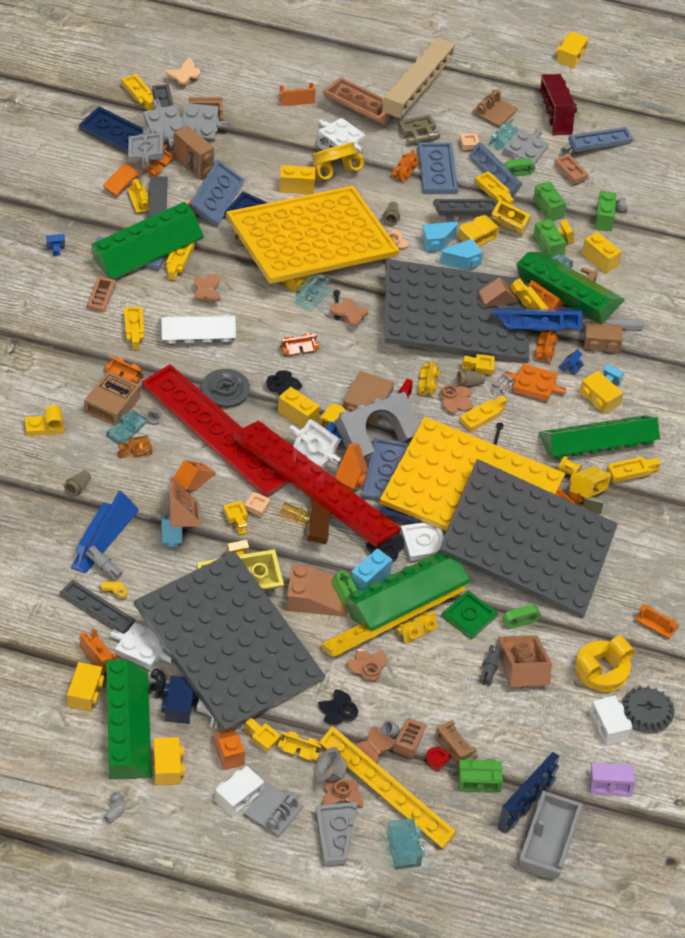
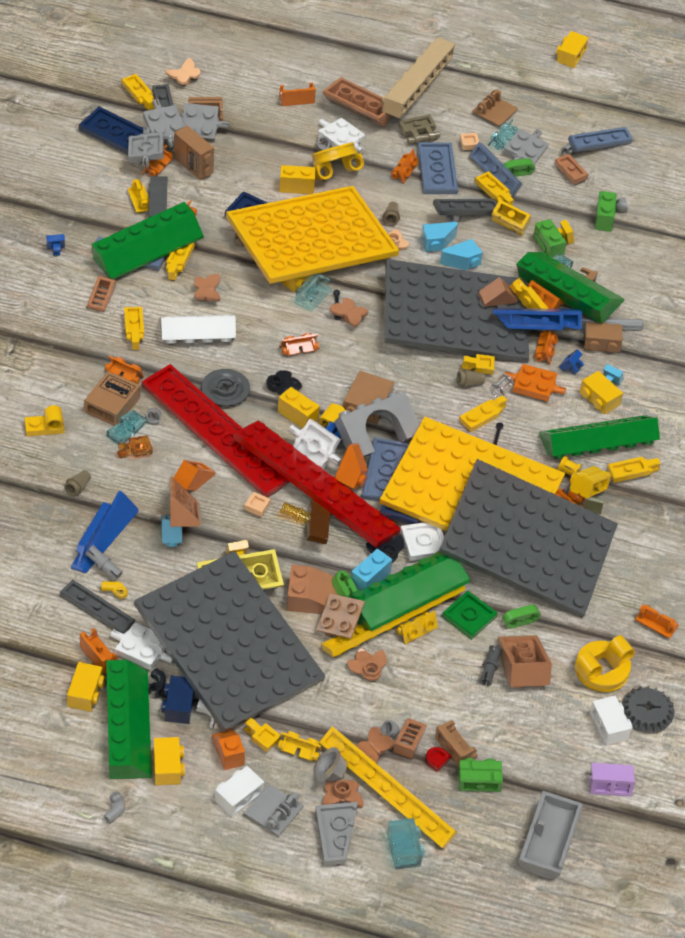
(120, 180): orange slope -> none
(216, 193): sand blue tile -> none
(236, 514): yellow plate -> none
(336, 708): black plate -> none
(340, 616): none -> medium nougat hinge
(407, 387): red tile -> none
(428, 379): yellow hinge -> none
(456, 398): nougat plate -> none
(480, 230): yellow brick -> none
(531, 790): dark blue plate -> none
(549, 201): bright green brick -> none
(558, 103): dark red wedge -> none
(601, 252): yellow brick -> none

